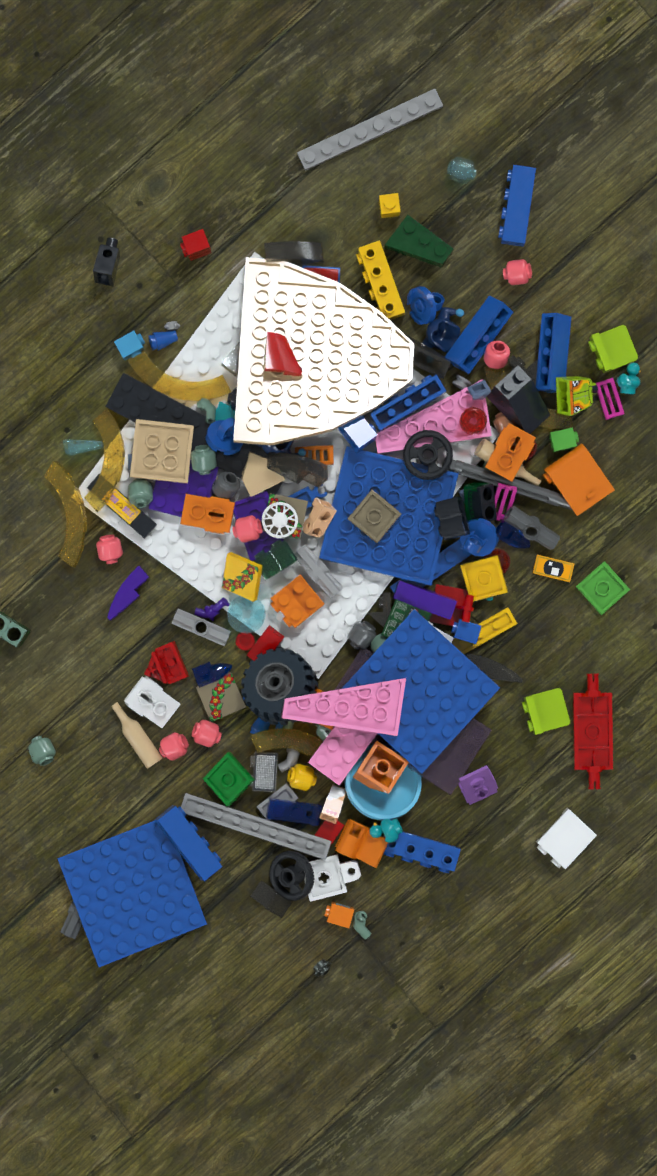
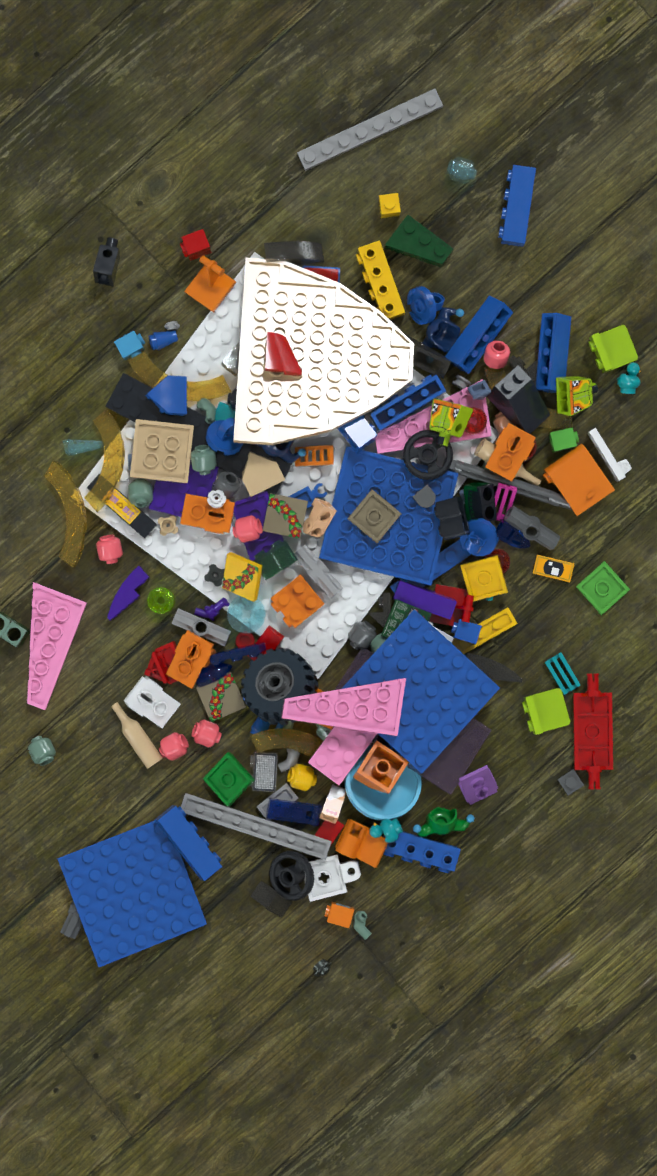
(52, 632): none -> bright pink wing
(154, 604): none -> clear neon green wheel
(169, 520): none -> tan plate
(170, 395): none -> blue slope
(187, 664): none -> orange piece
(210, 285): none -> orange plate
(210, 576): none -> pearl dark grey plate
(216, 503): none -> white plate
(237, 653): none -> clear blue plate
(279, 520): white wheel -> none
(298, 468): clear smoke slope -> none
(425, 497): none -> dark grey tile
(442, 822): none -> green piece
(448, 420): none -> lime torso
(517, 272): coral head -> none
(565, 839): white panel -> none
(570, 687): none -> teal tile
(570, 782): none -> dark grey plate
(614, 414): dark pink tile -> none
(617, 469): none -> white hinge

